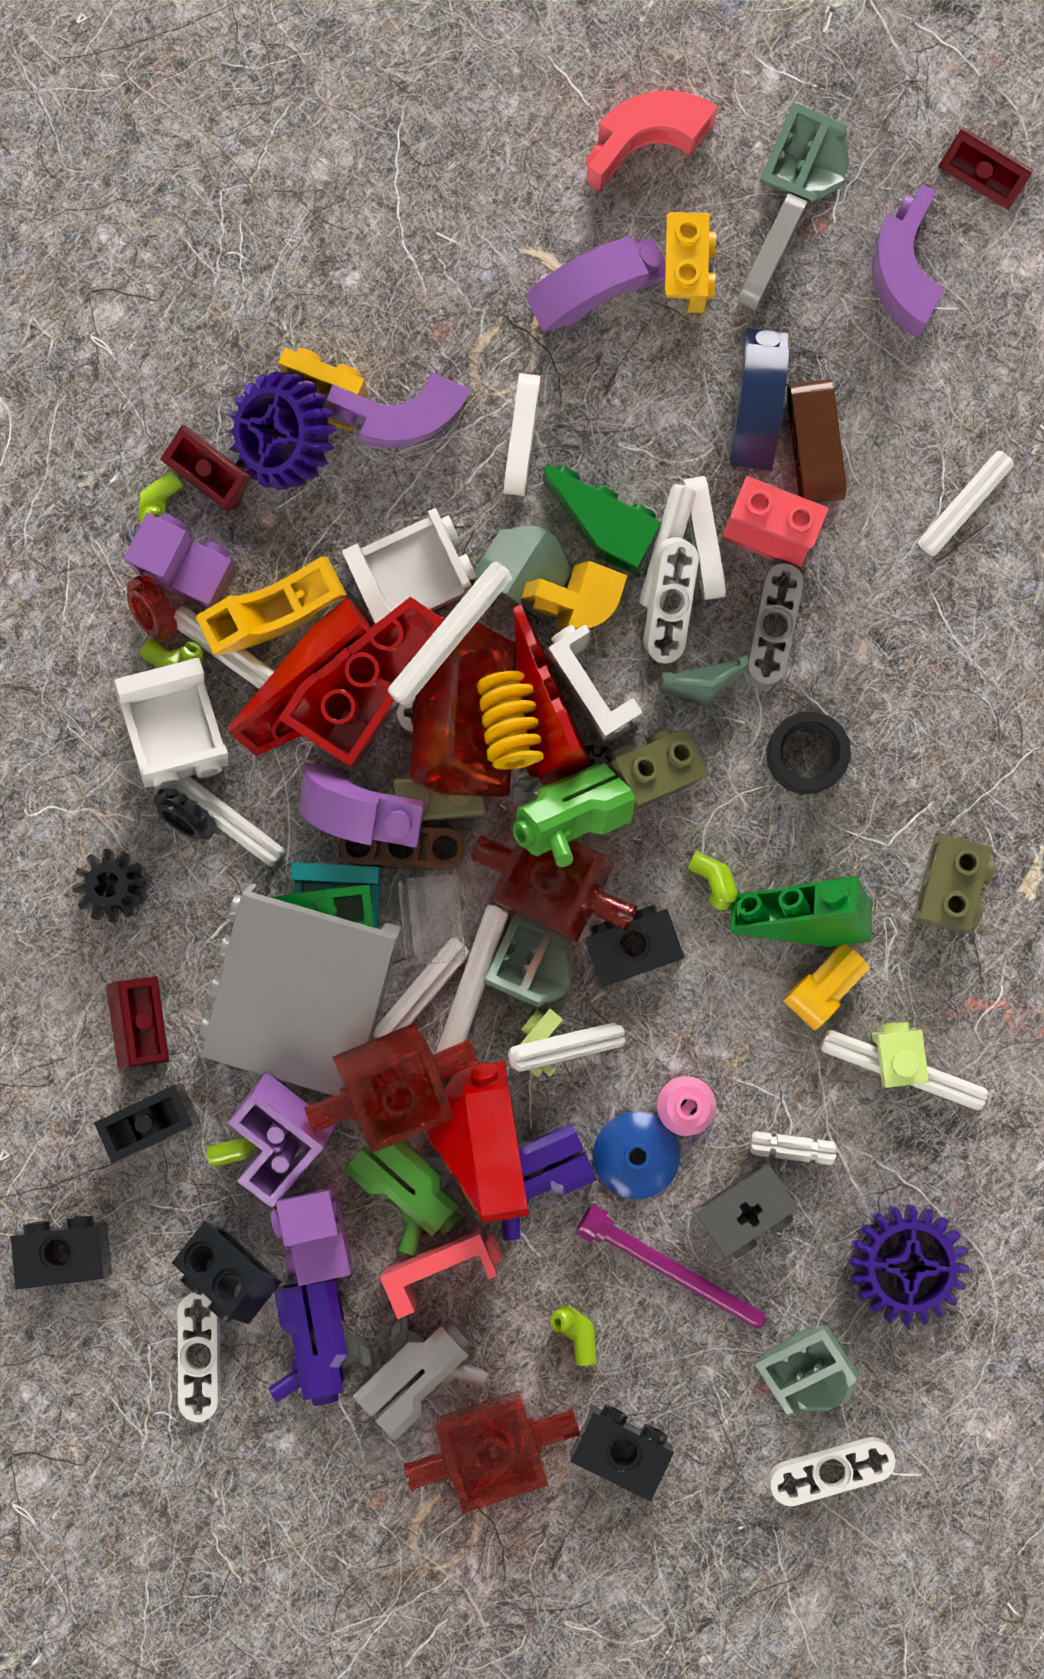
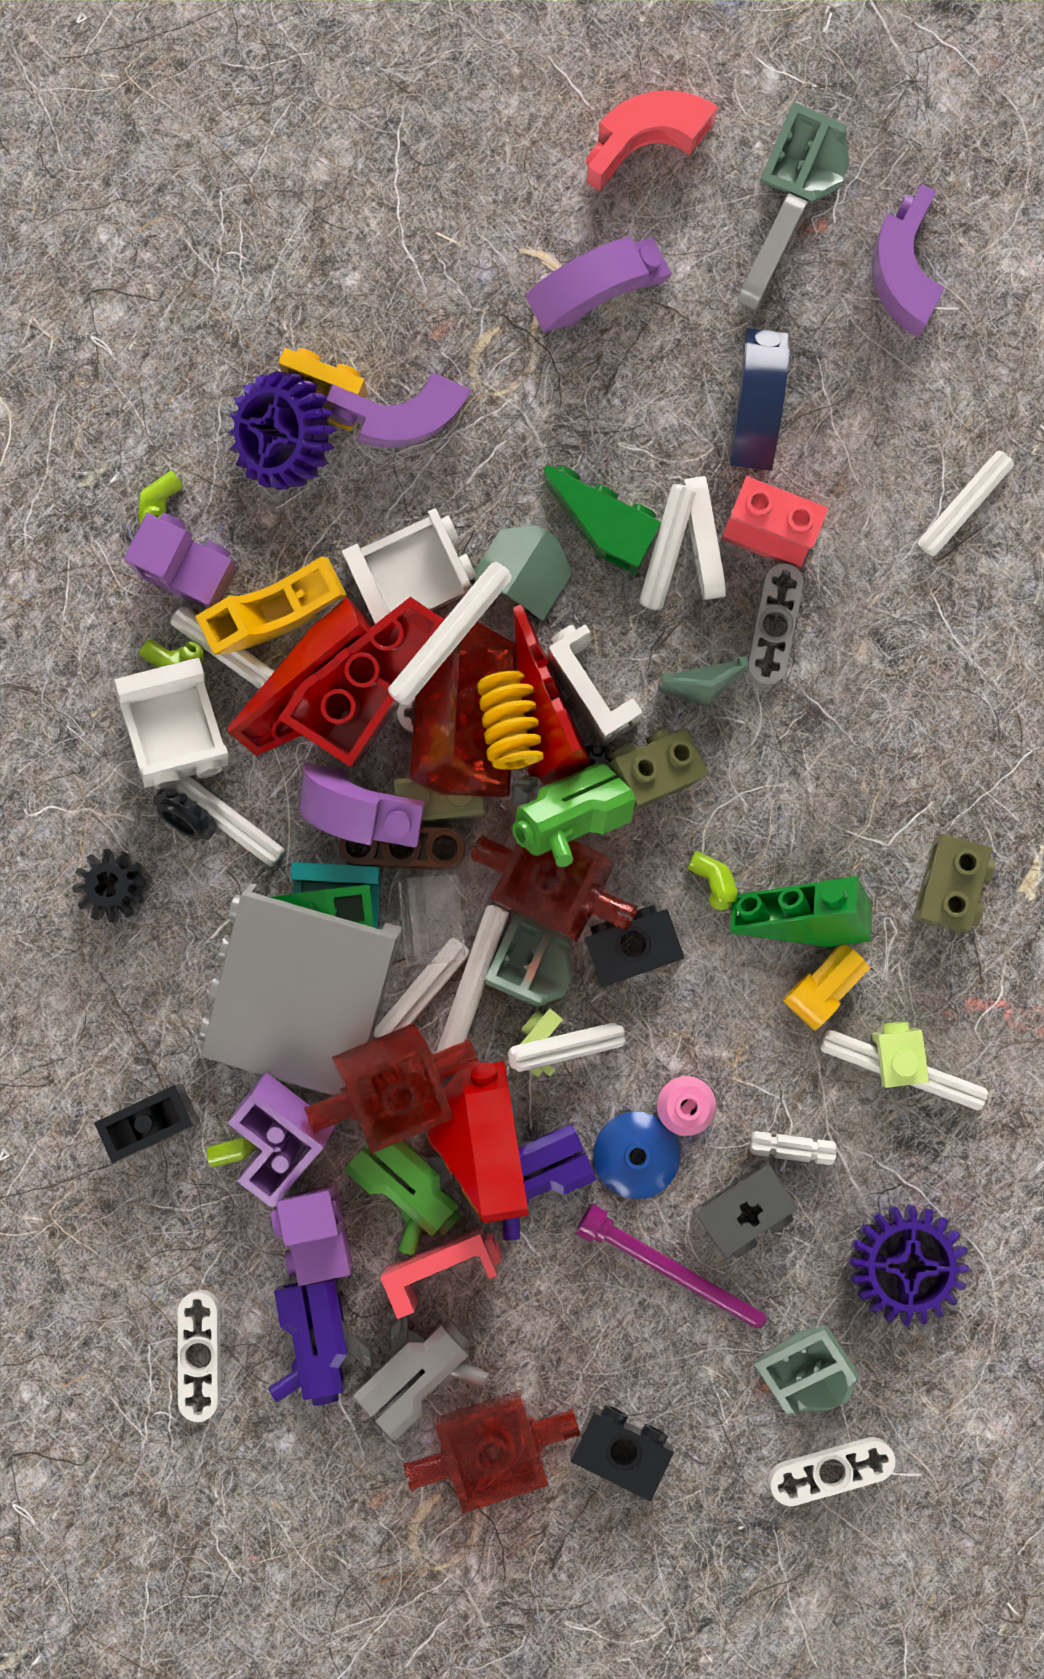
(38, 1267): black brick -> none
(137, 1022): dark red slope -> none
(151, 608): clear red gear -> none
(206, 468): dark red slope -> none
(230, 1266): black brick -> none
(522, 434): white beam -> none
(579, 1330): lime arm -> none
(587, 601): yellow brick -> none
(685, 570): white beam -> none
(687, 259): yellow bracket -> none
(816, 441): reddish brown beam -> none
(828, 727): black tyre -> none
(985, 168): dark red slope -> none

